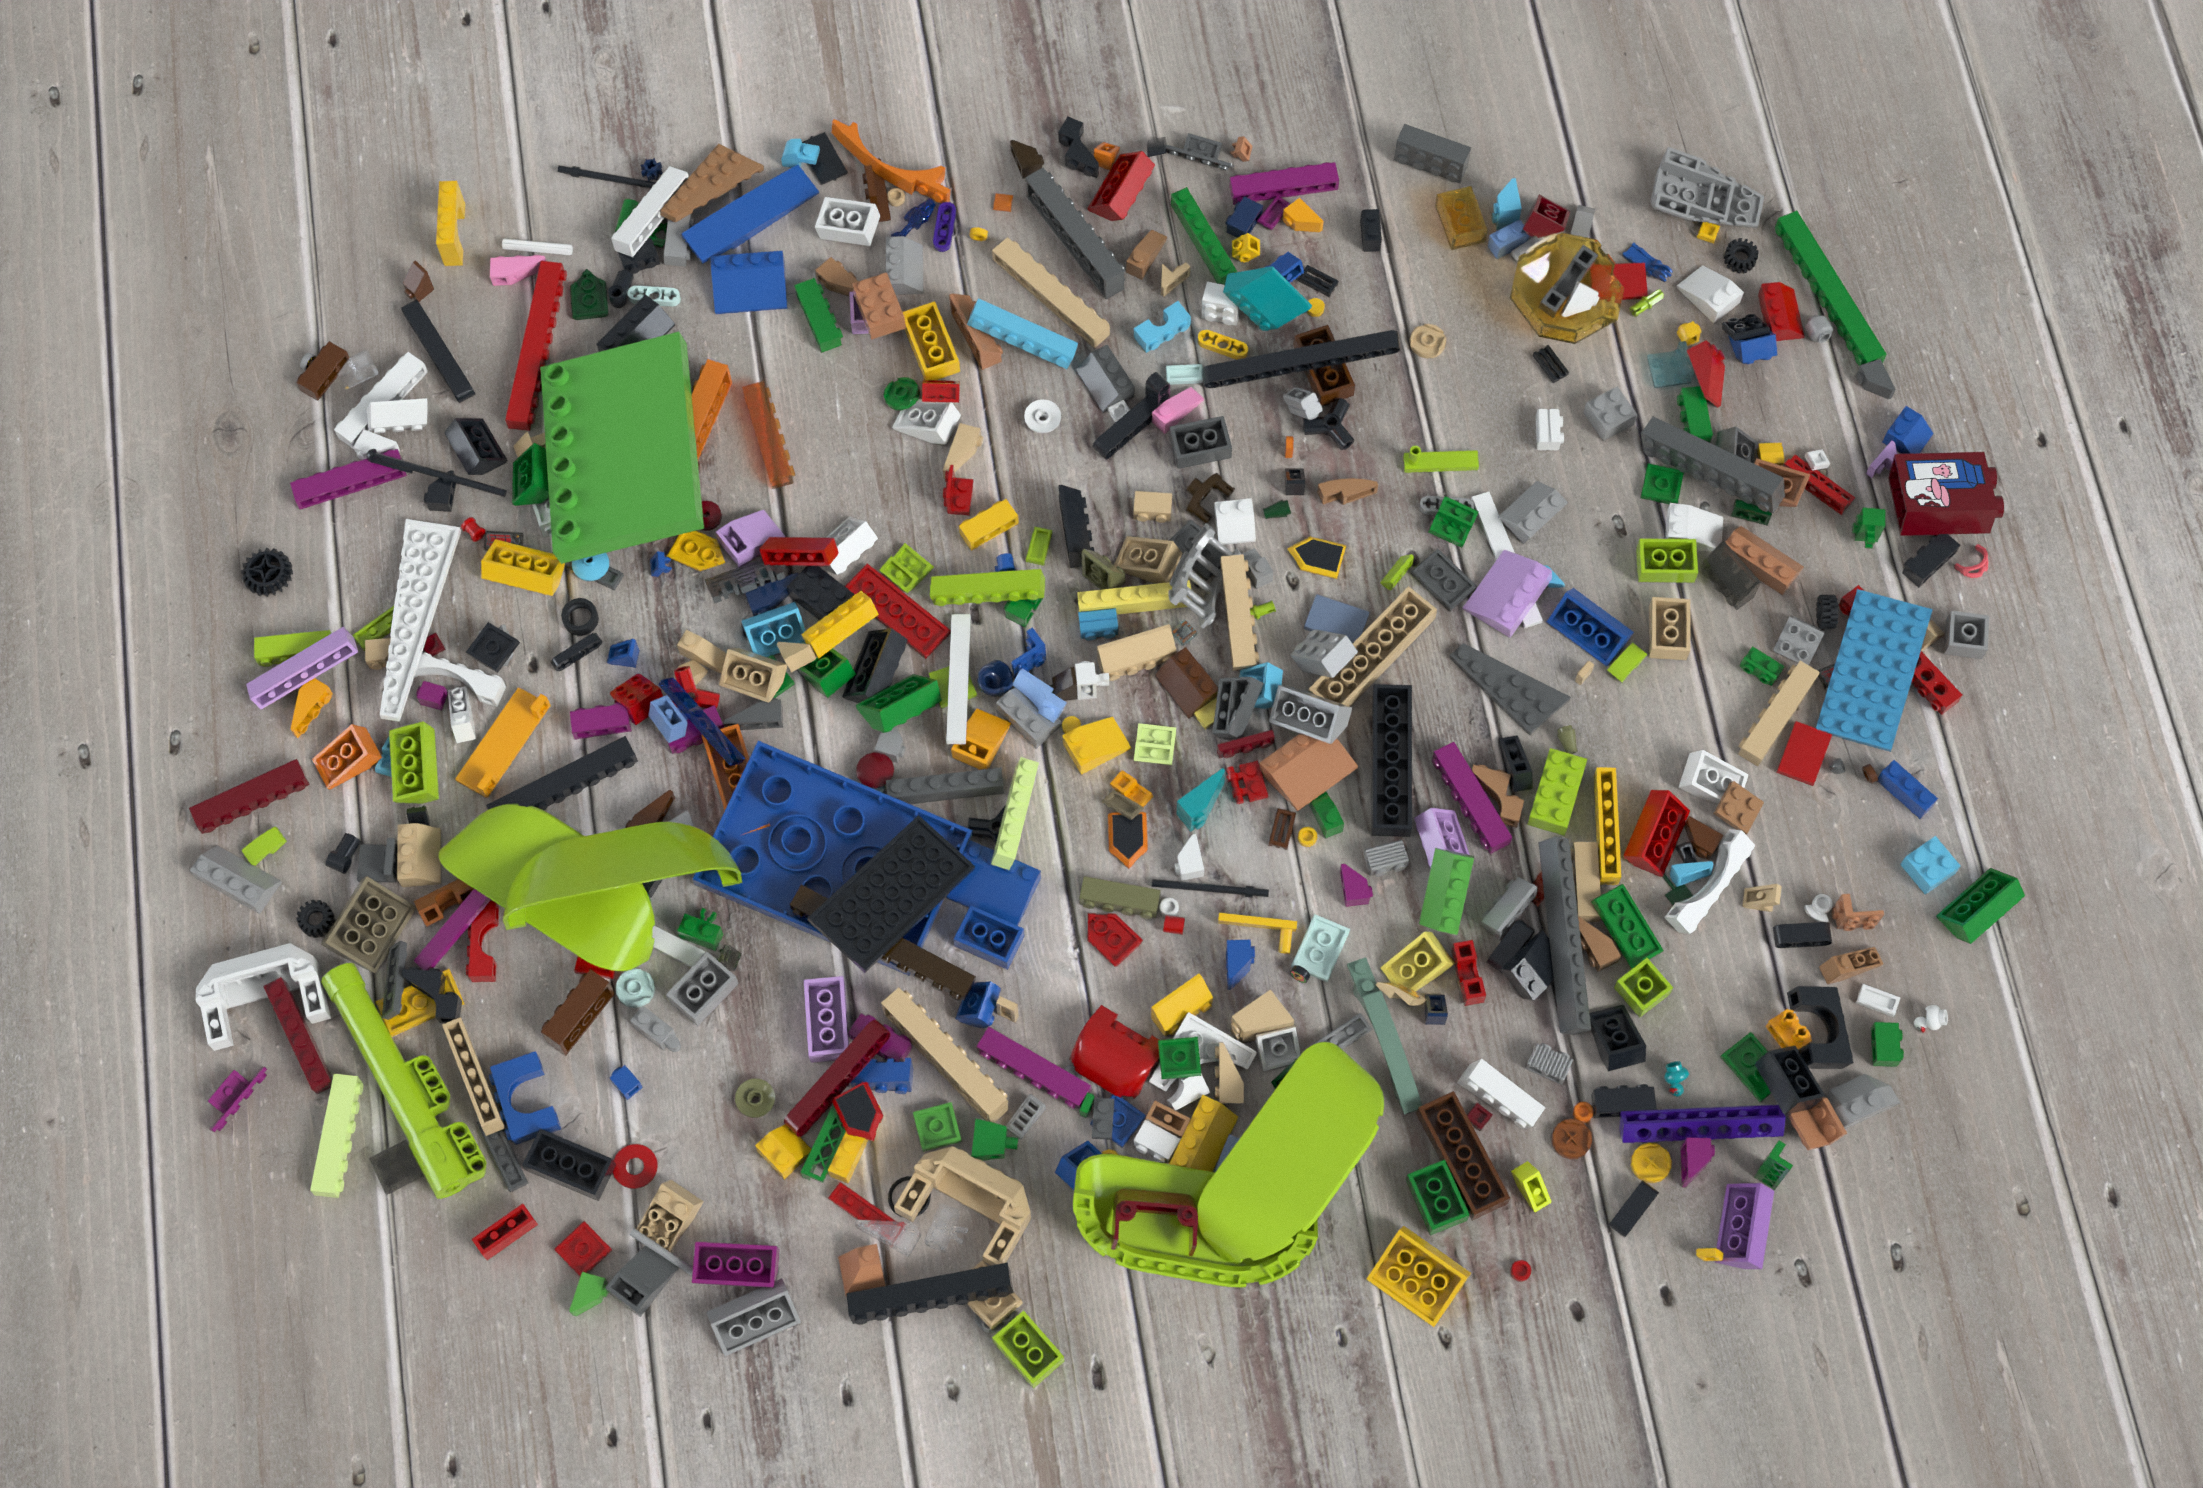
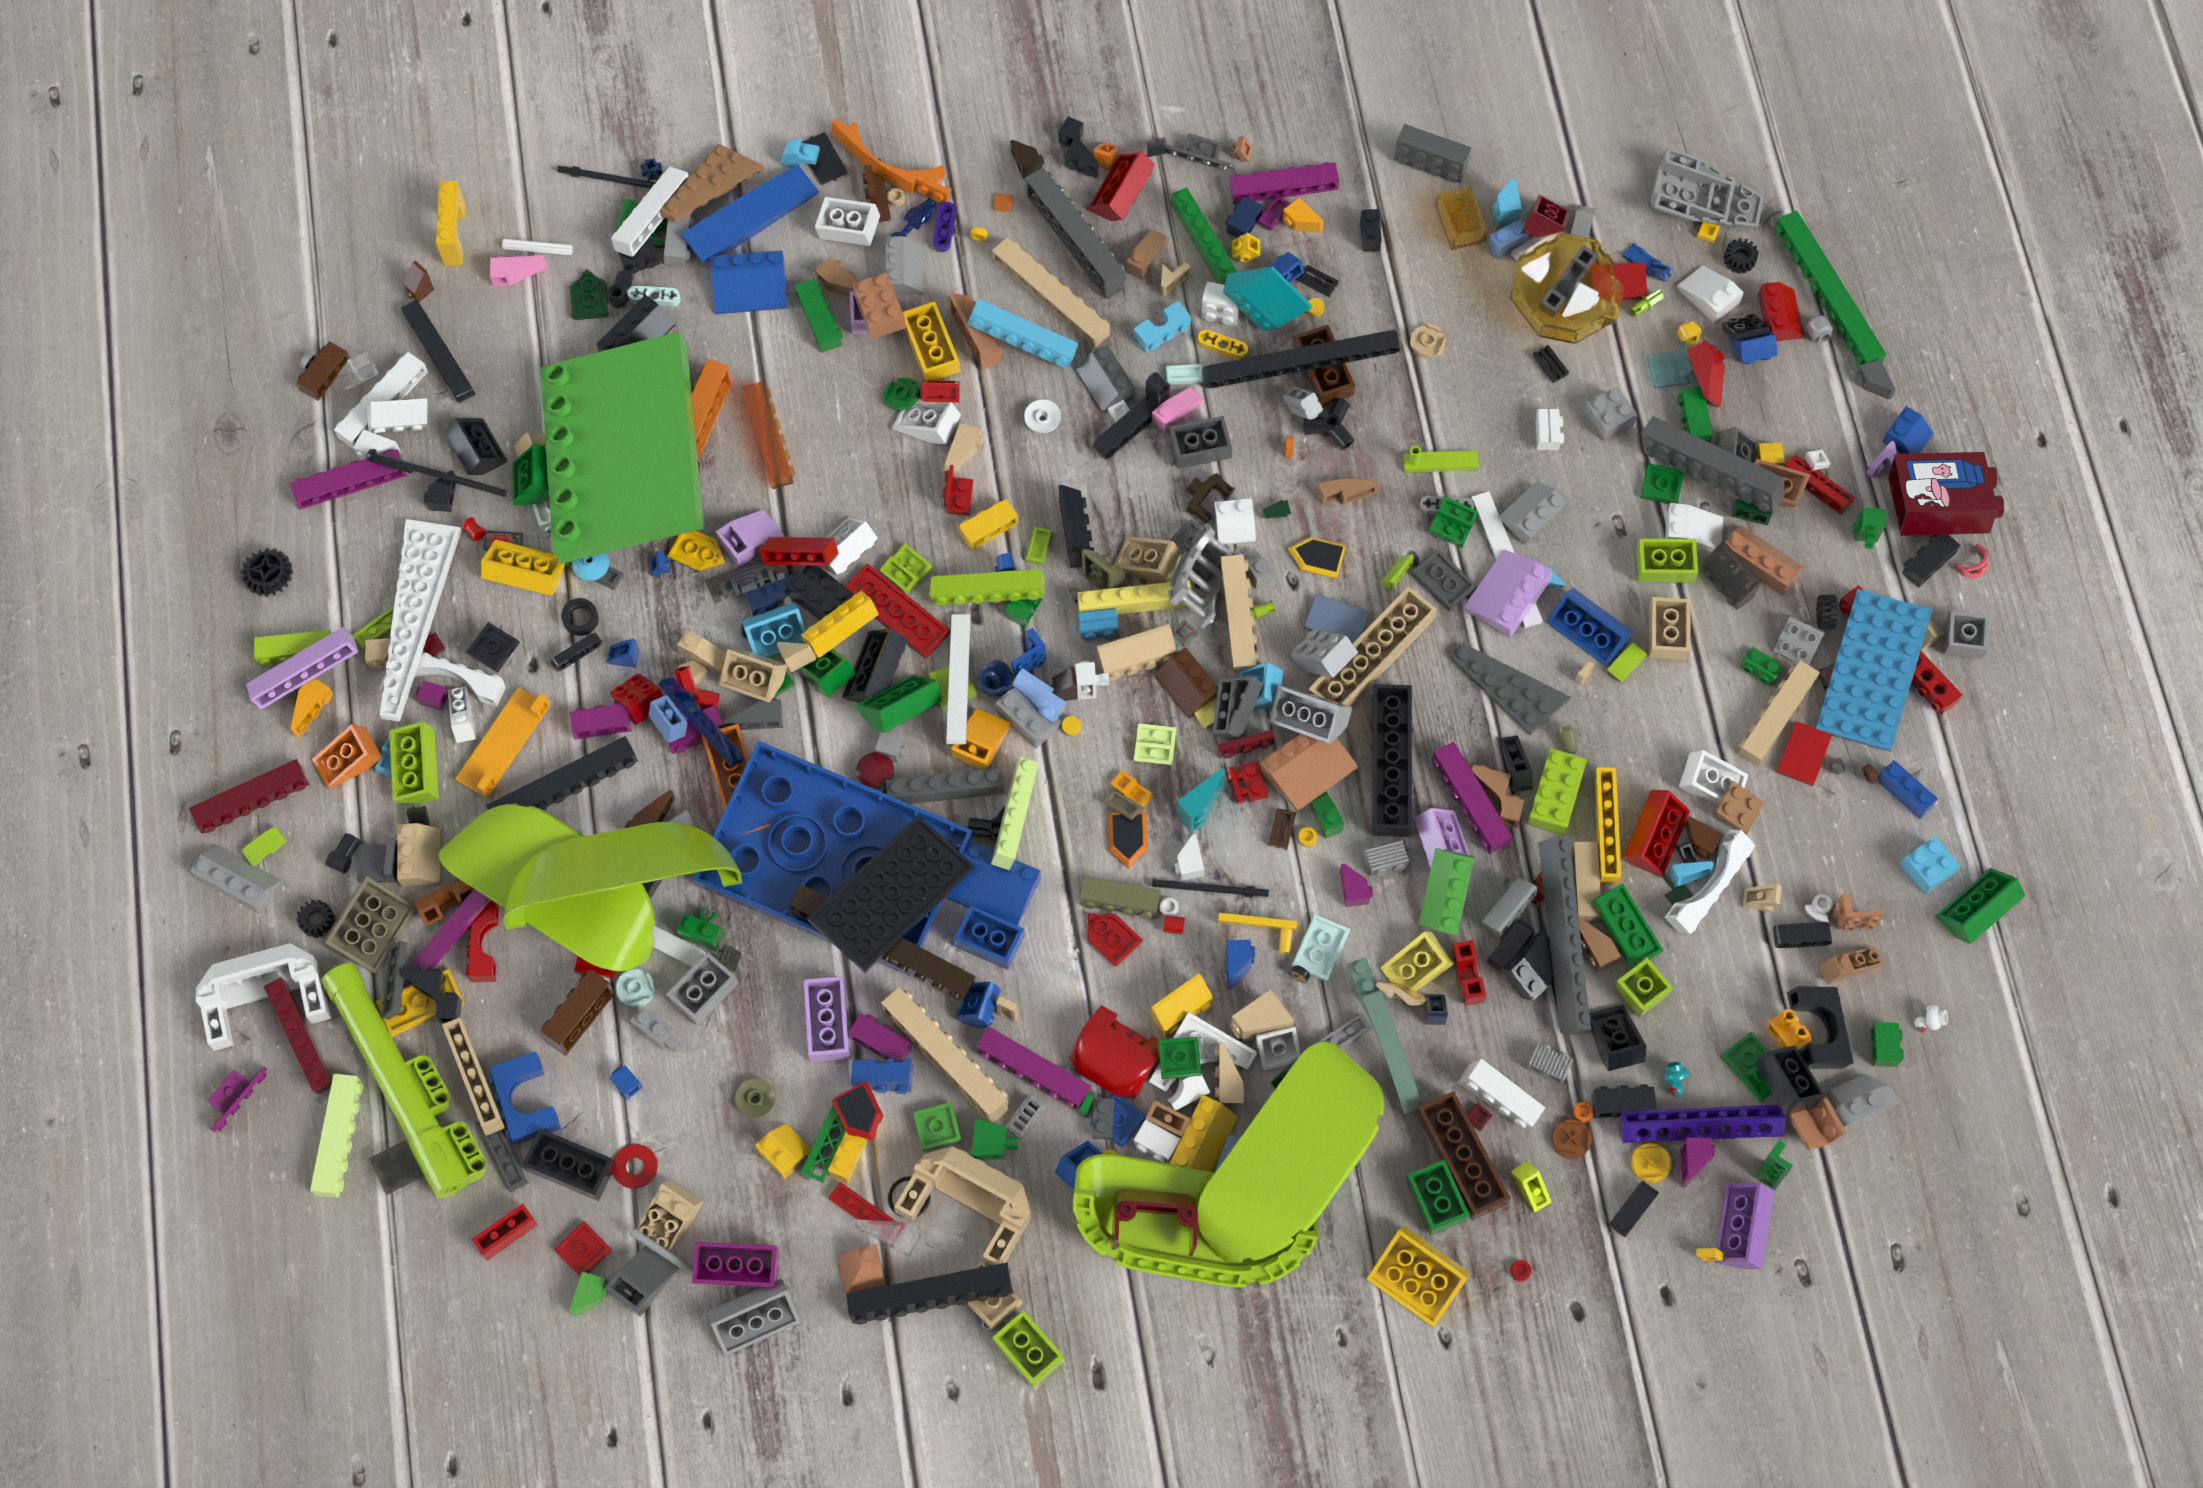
(535, 345): red brick -> none
(715, 515): dark red piece -> none
(837, 1078): dark red beam -> none
(1095, 744): yellow slope -> none
(1152, 506): tan brick -> none
(1294, 481): black slope -> none
(1877, 1000): white tile -> none

